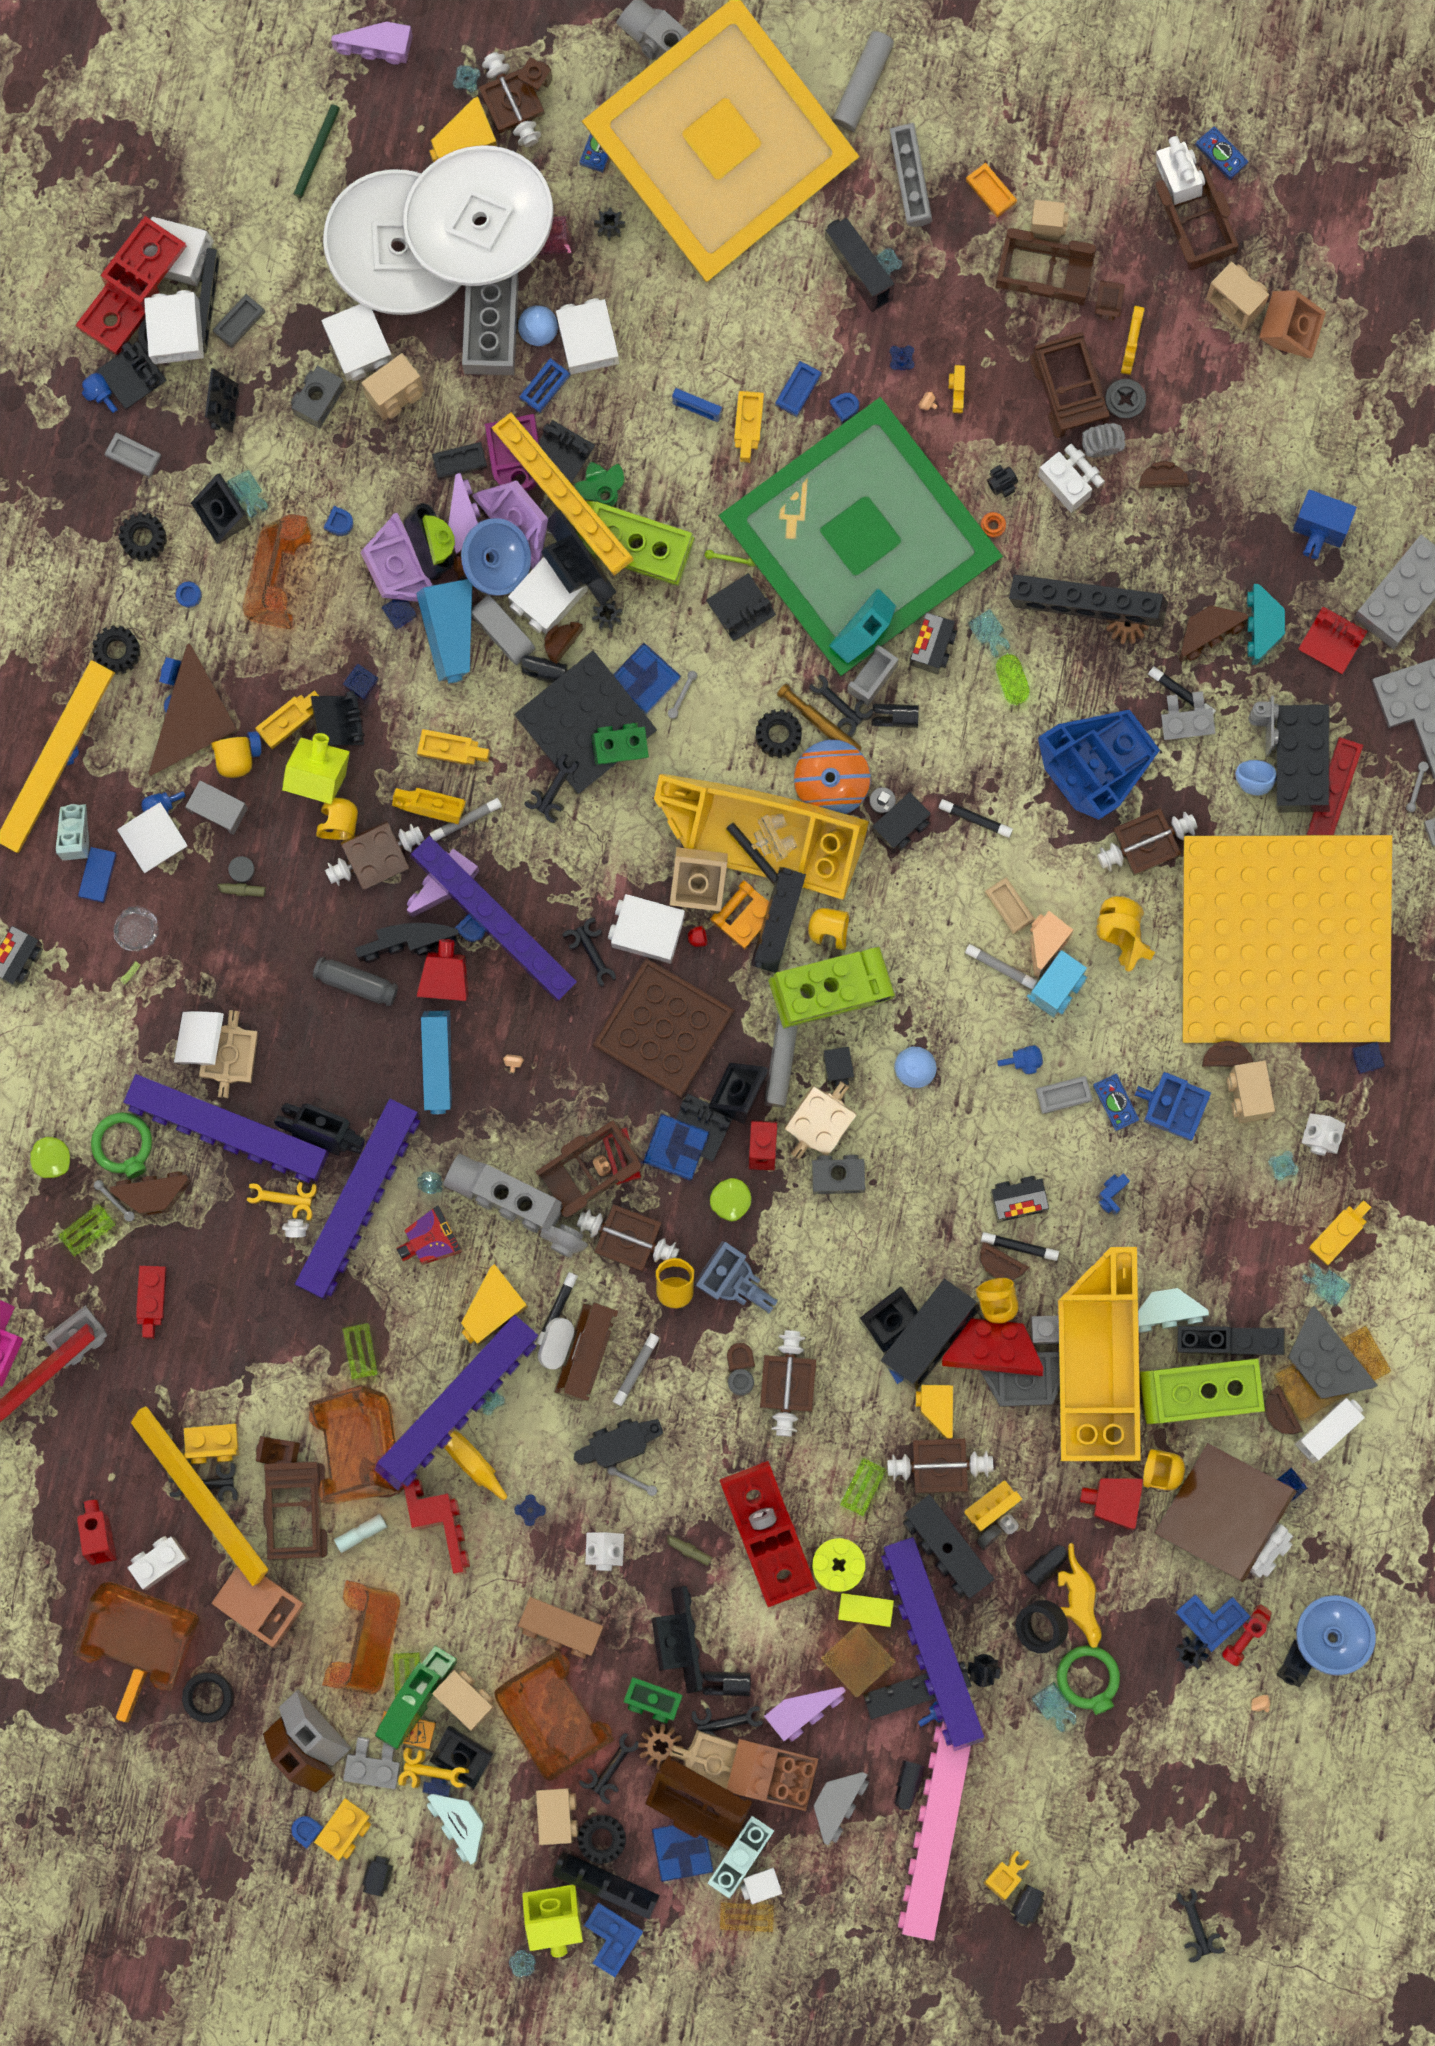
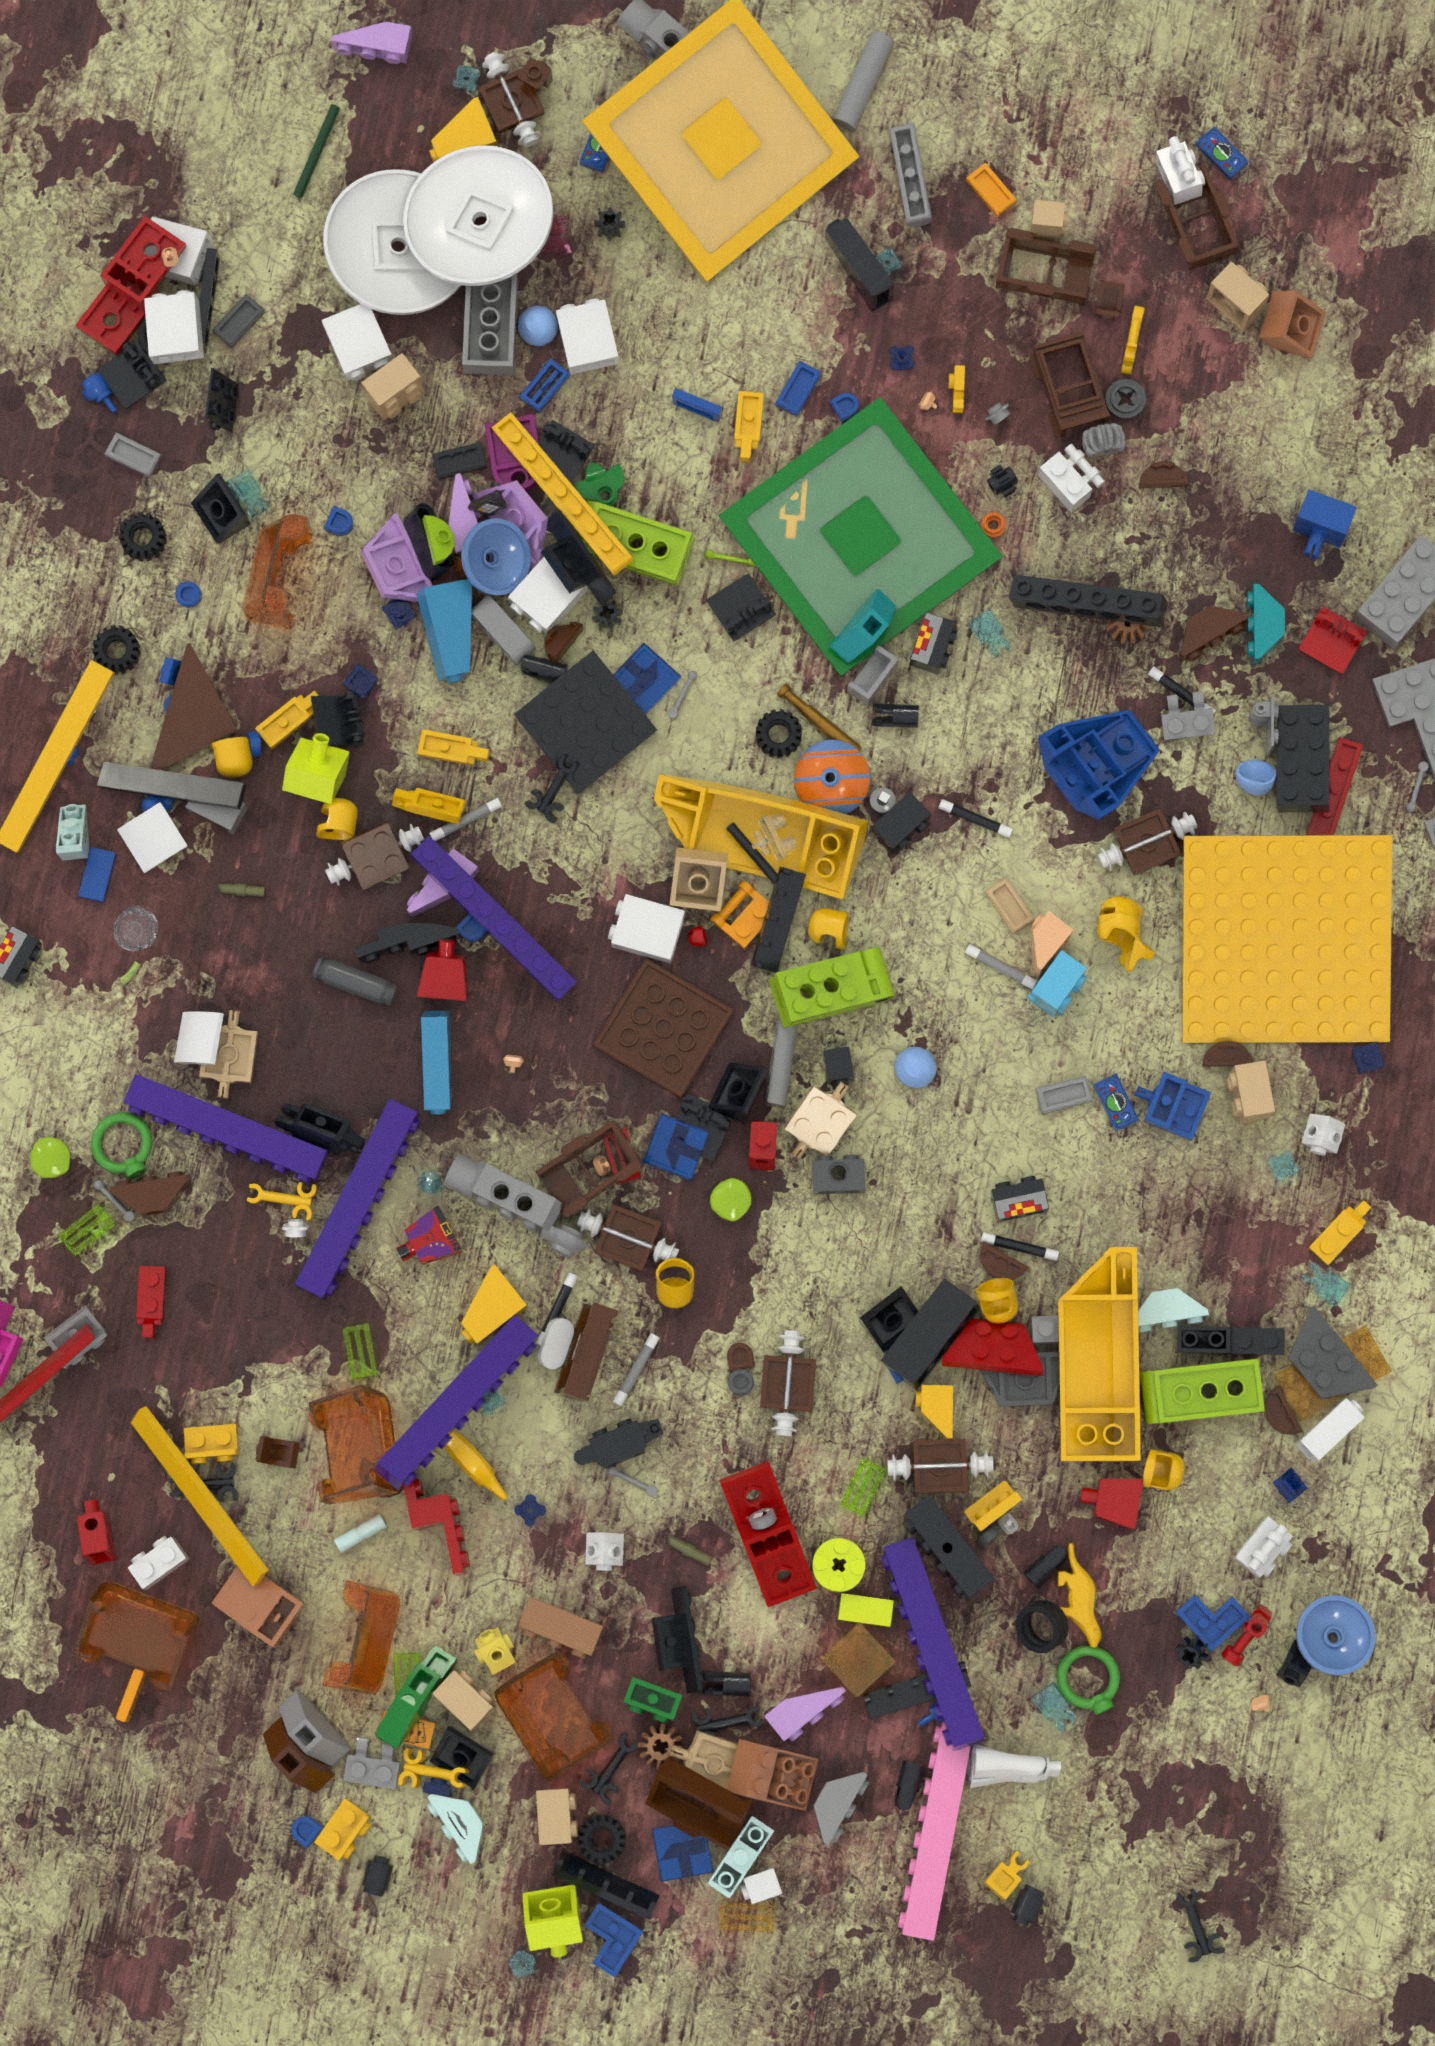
(170, 257): none -> light nougat rock
(171, 785): none -> tile
(228, 1697): black tyre -> none
(241, 869): dark grey tile -> none
(294, 1476): reddish brown piece -> none
(317, 411): dark grey brick -> none
(489, 504): none -> clear smoke slope
(494, 1650): none -> light yellow brick
(584, 935): black bar -> none
(620, 745): green brick -> none
(729, 1275): sand blue brick -> none
(853, 718): black bar -> none
(984, 1670): black gear -> none
(994, 1766): none -> white piece
(997, 413): none -> light grey plate
(1012, 679): clear neon green tile -> none
(1026, 1059): blue piece -> none
(1113, 1186): blue bracket -> none
(1225, 1512): reddish brown tile -> none

